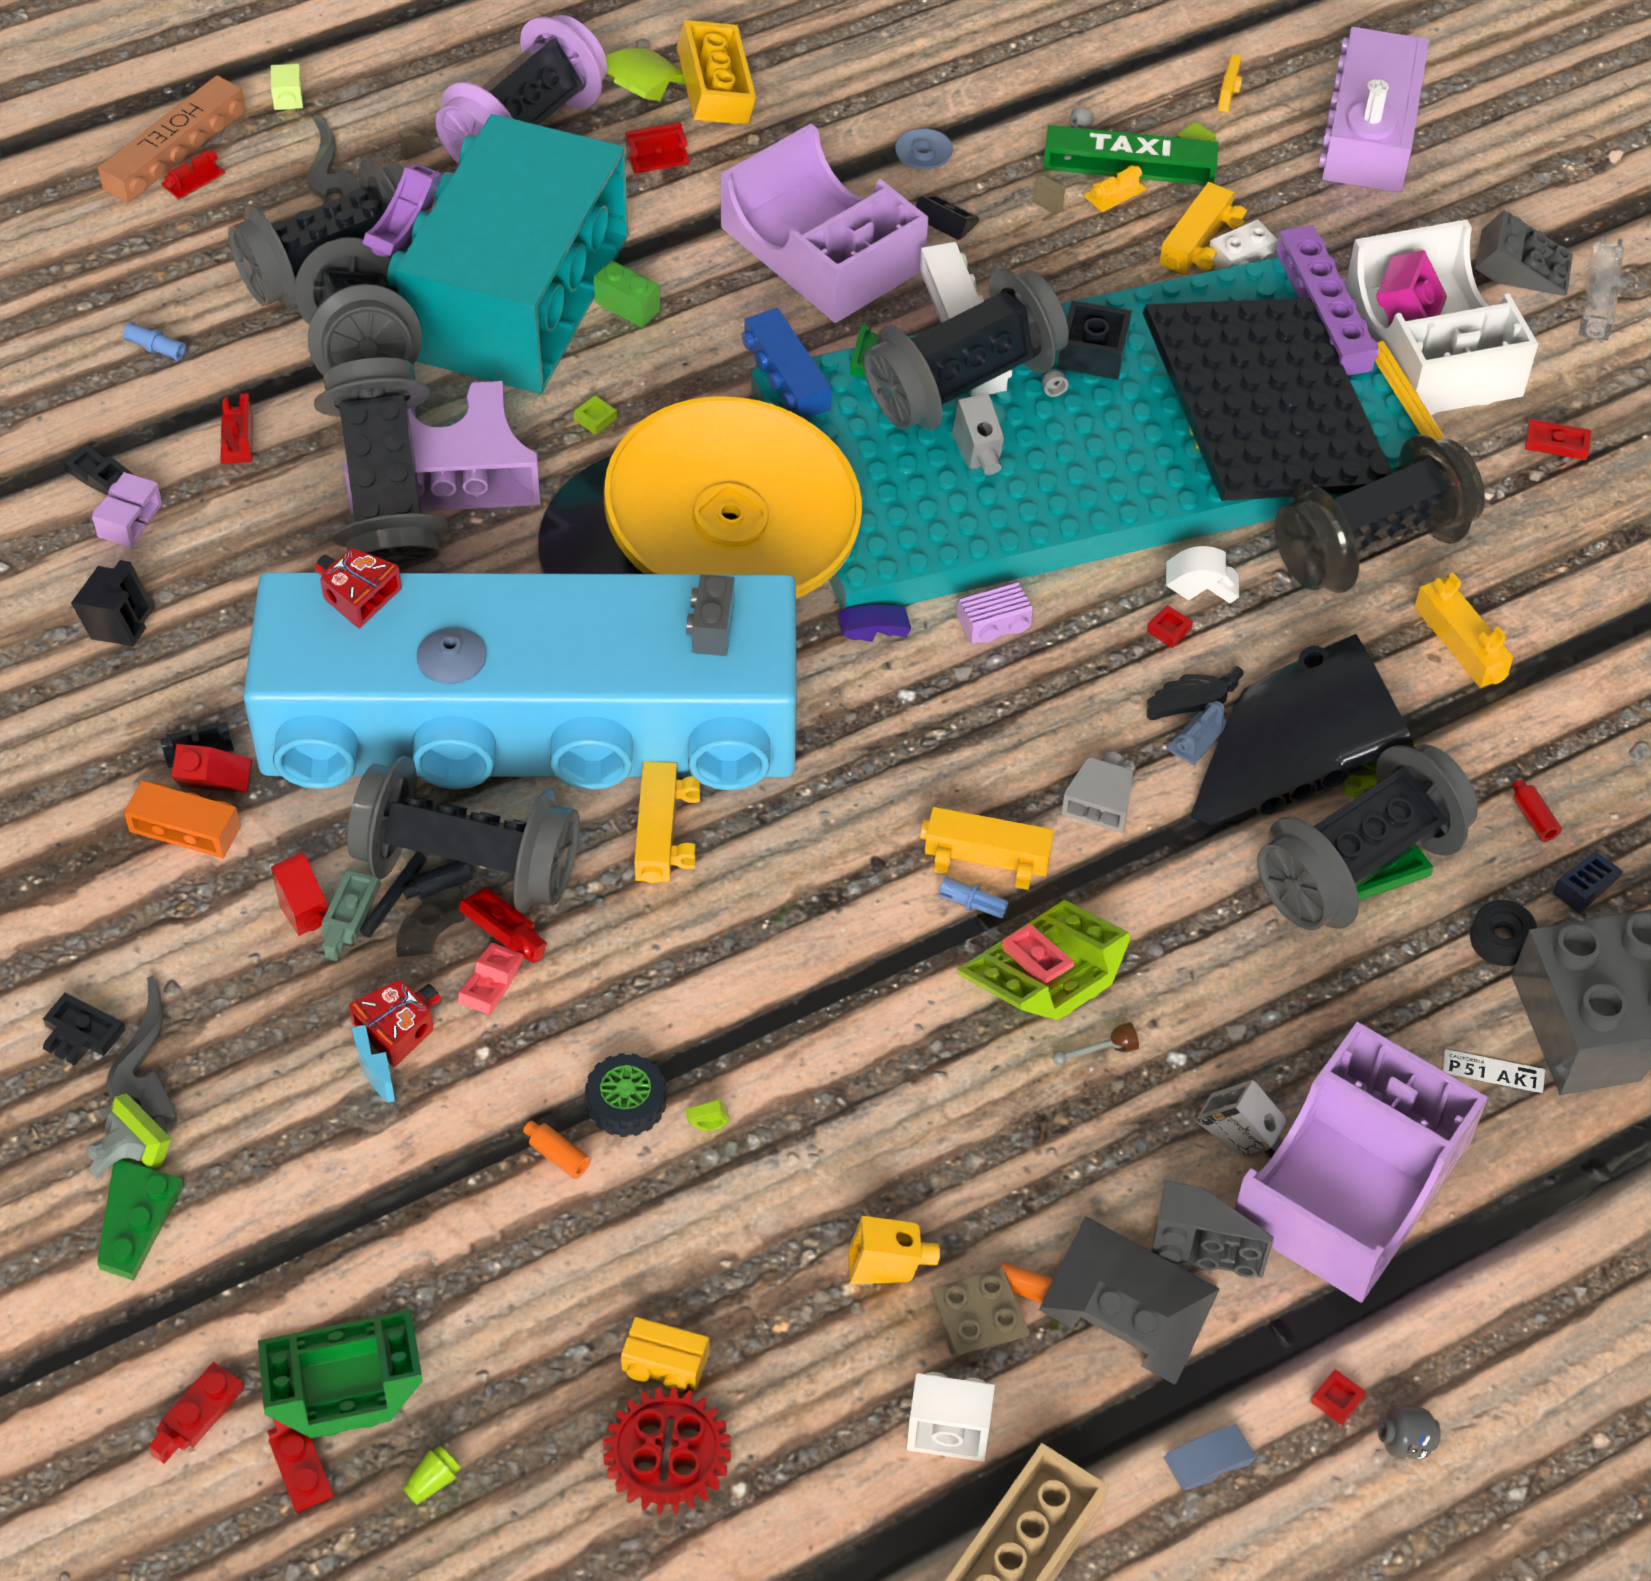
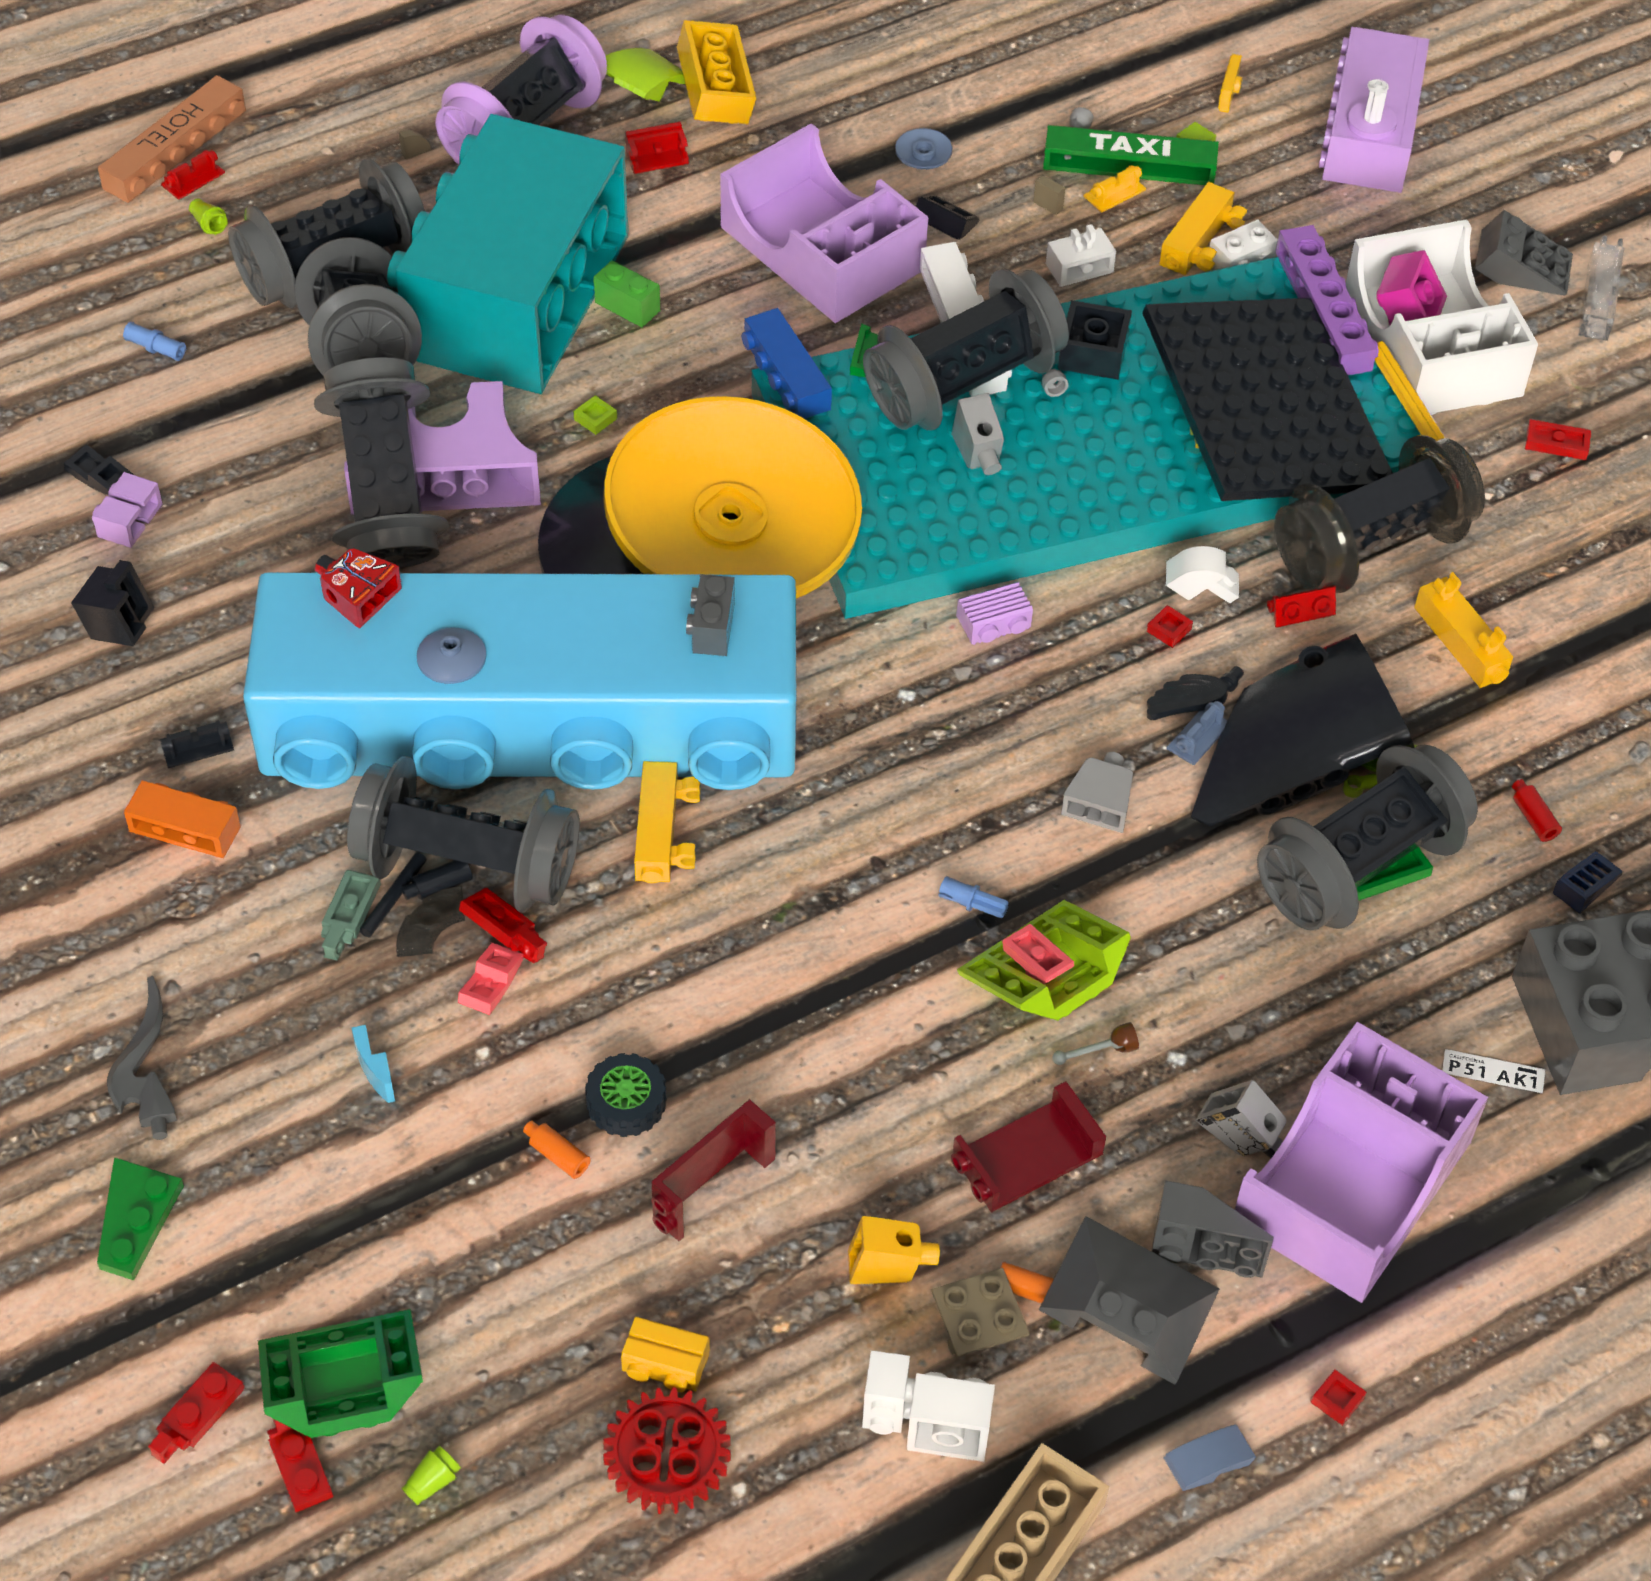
(79, 1028): black hinge -> none
(129, 1135): piece -> none
(209, 217): none -> lime cone
(211, 769): red slope -> none
(237, 431): red hinge -> none
(286, 86): yellowish green brick -> none
(299, 893): red slope -> none
(318, 176): dark grey piece -> none
(395, 1018): red torso -> none
(414, 194): medium lavender arch -> none
(708, 1116): lime tile -> none
(743, 1130): none -> dark red panel
(867, 620): dark purple slope -> none
(887, 1392): none -> white brick
(988, 843): yellow brick -> none
(1030, 1150): none -> dark red panel
(1080, 256): none -> white brick
(1303, 606): none -> red hinge
(1409, 1432): dark grey head -> none
(1501, 914): black tyre -> none

